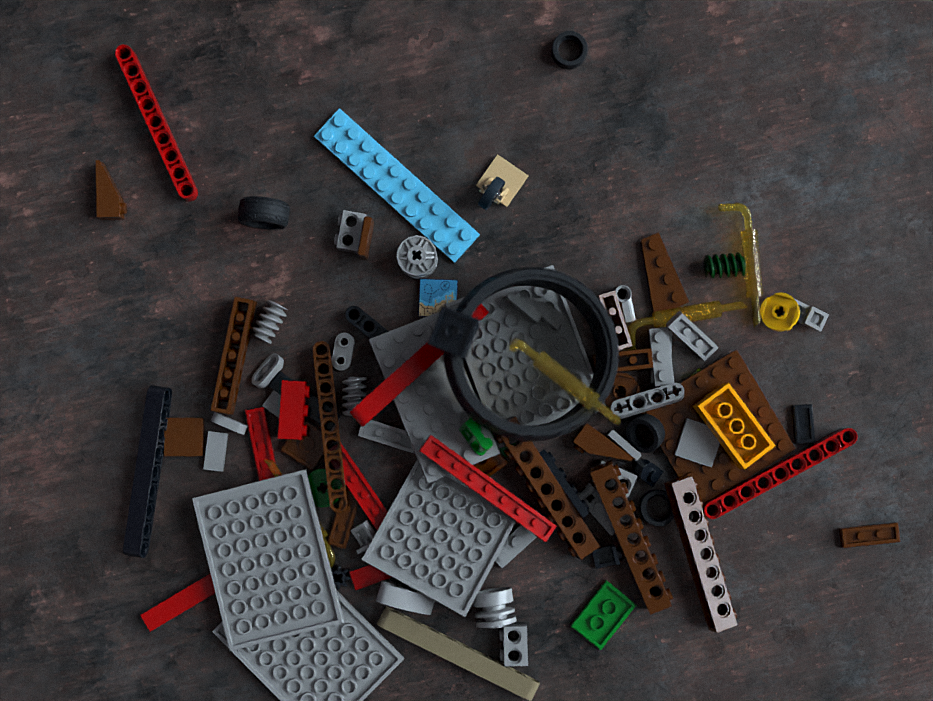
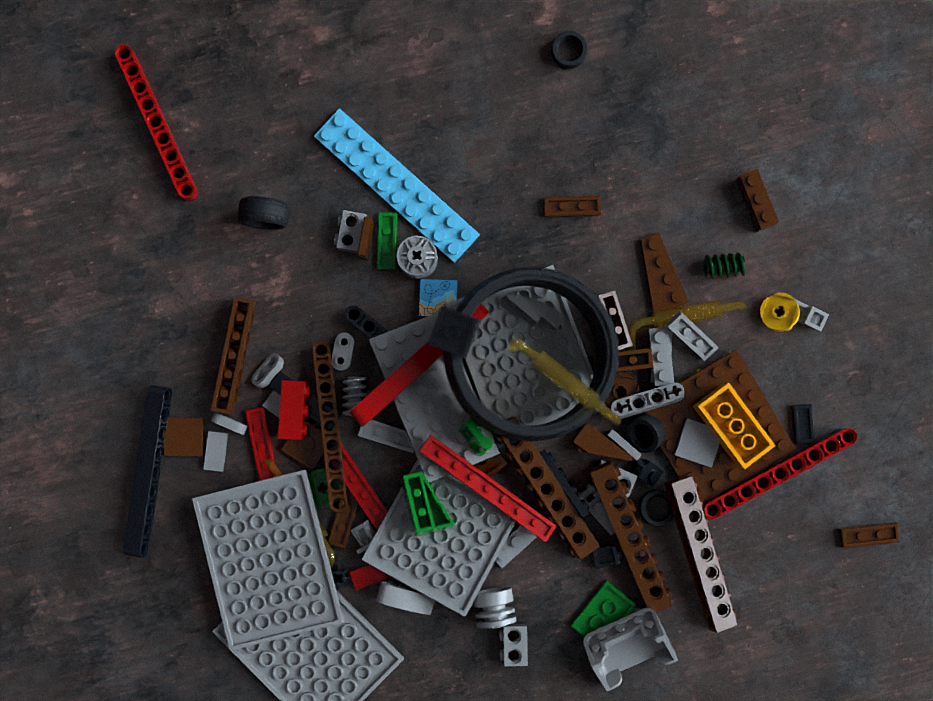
(108, 198): reddish brown slope -> none
(178, 603): red tile -> none
(269, 321): light grey piece -> none
(387, 241): none -> green tile
(423, 506): none -> green wedge
(458, 653): dark tan beam -> none
(500, 183): tan plate -> none
(572, 206): none -> reddish brown tile
(626, 304): light grey piece -> none
(626, 645): none -> light grey windscreen
(751, 258): clear yellow piece -> none
(757, 200): none -> reddish brown brick

